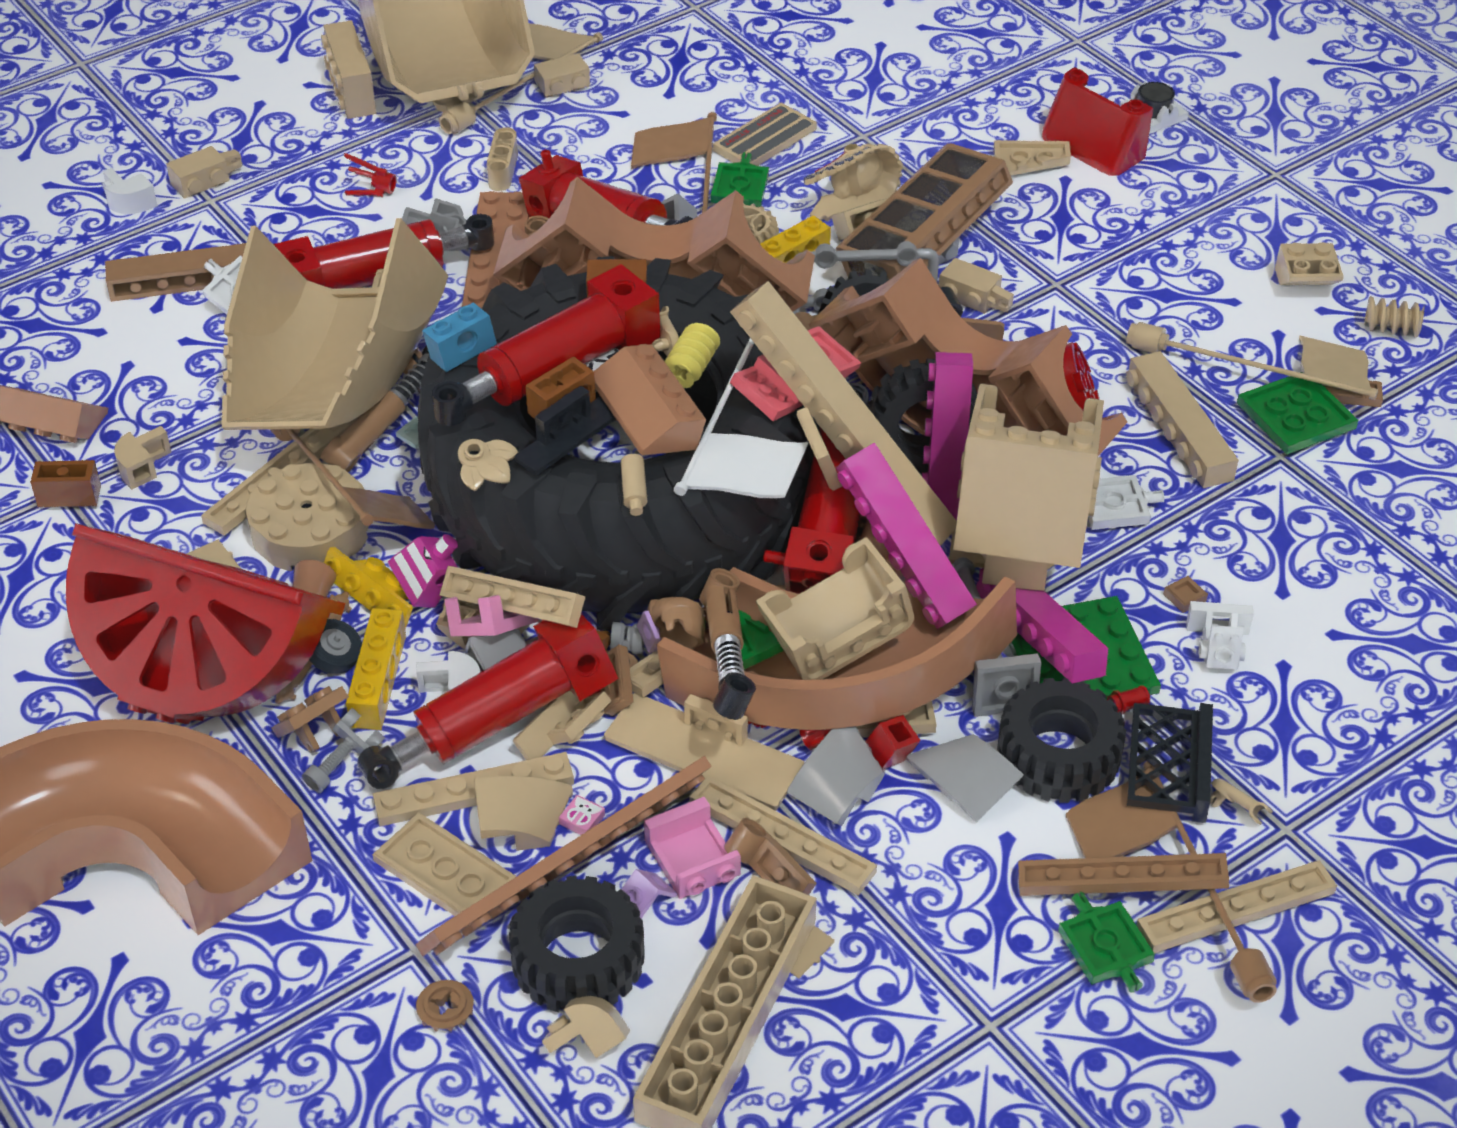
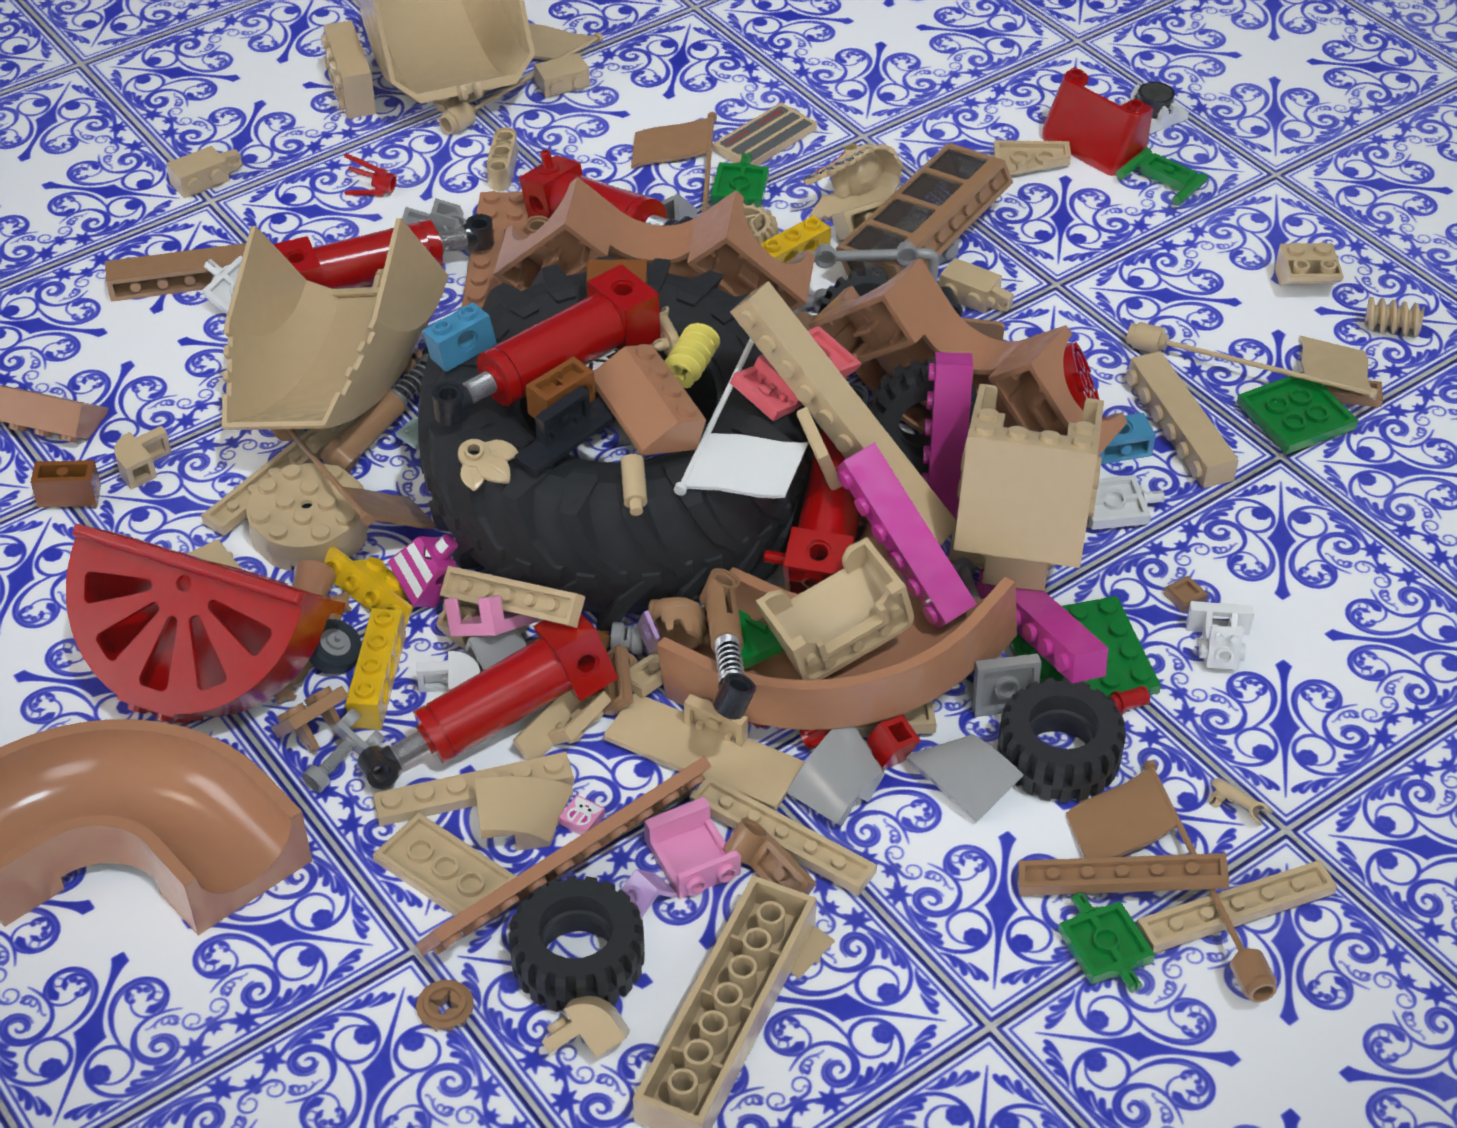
(128, 195): white brick -> none
(1132, 442): none -> dark azure brick
(1166, 172): none -> green plate
(1198, 766): black fence -> none

